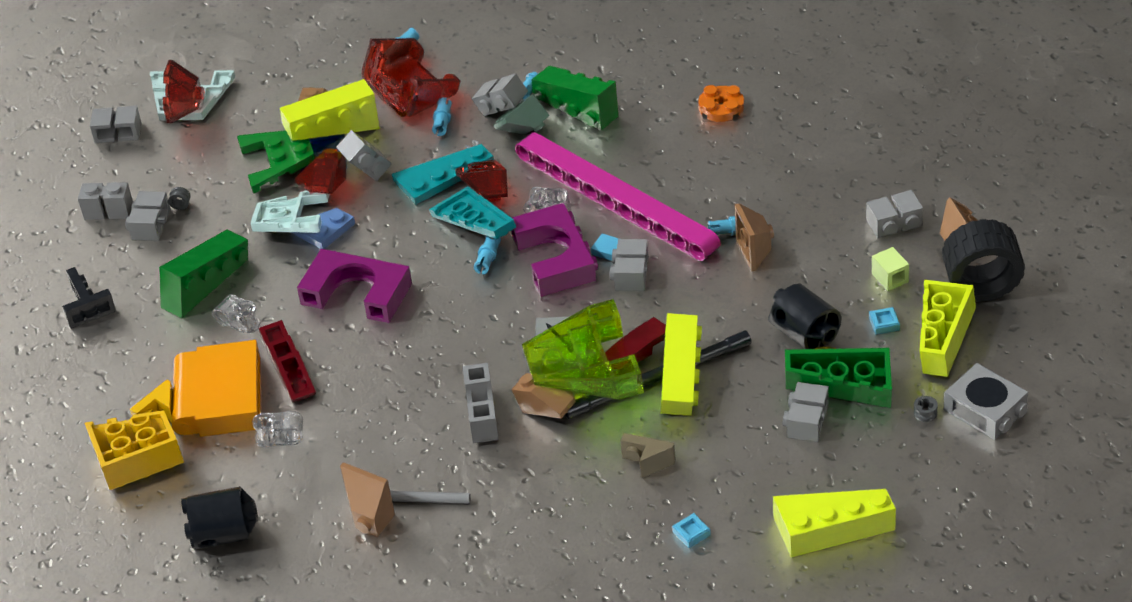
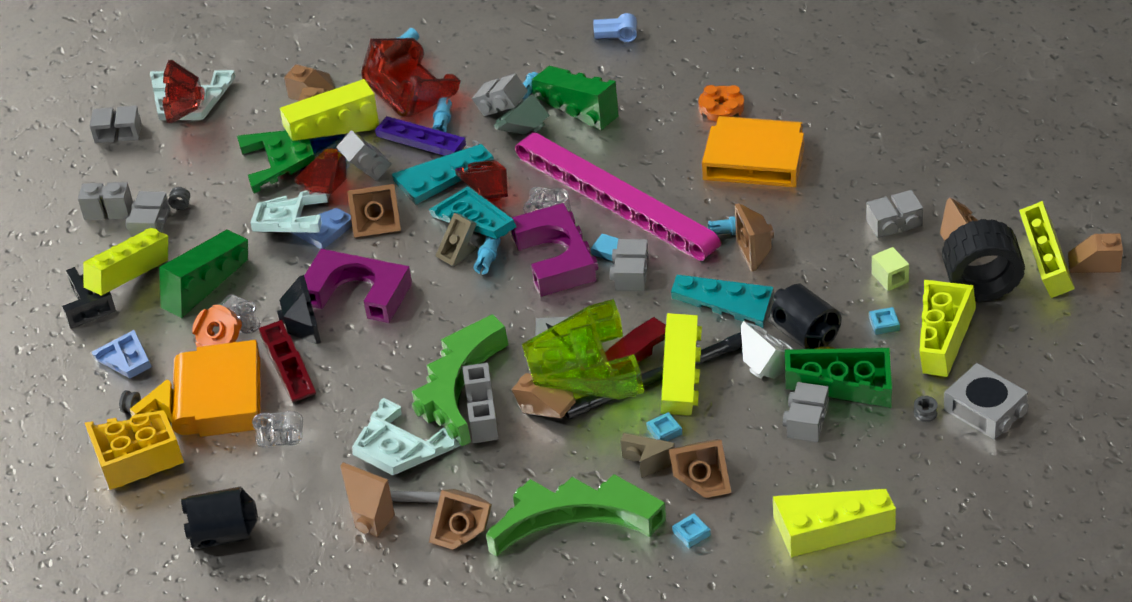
(124, 355): none -> medium blue wing
(125, 261): none -> neon yellow brick
(128, 400): none -> dark grey bush
(216, 316): none -> orange plate
(298, 312): none -> black slope
(306, 77): none -> medium nougat slope
(374, 210): none -> medium nougat slope
(395, 448): none -> light aqua wing
(419, 136): none -> dark purple plate
(441, 396): none -> bright green arch
(455, 243): none -> dark tan slope
(458, 518): none -> medium nougat slope
(574, 501): none -> bright green arch
(622, 27): none -> light blue piece
(664, 427): none -> medium azure tile
(701, 467): none -> medium nougat slope
(735, 298): none -> teal wing
(754, 151): none -> light orange piece
(763, 351): none -> white slope
(1046, 249): none -> neon yellow brick
(1097, 254): none -> medium nougat slope

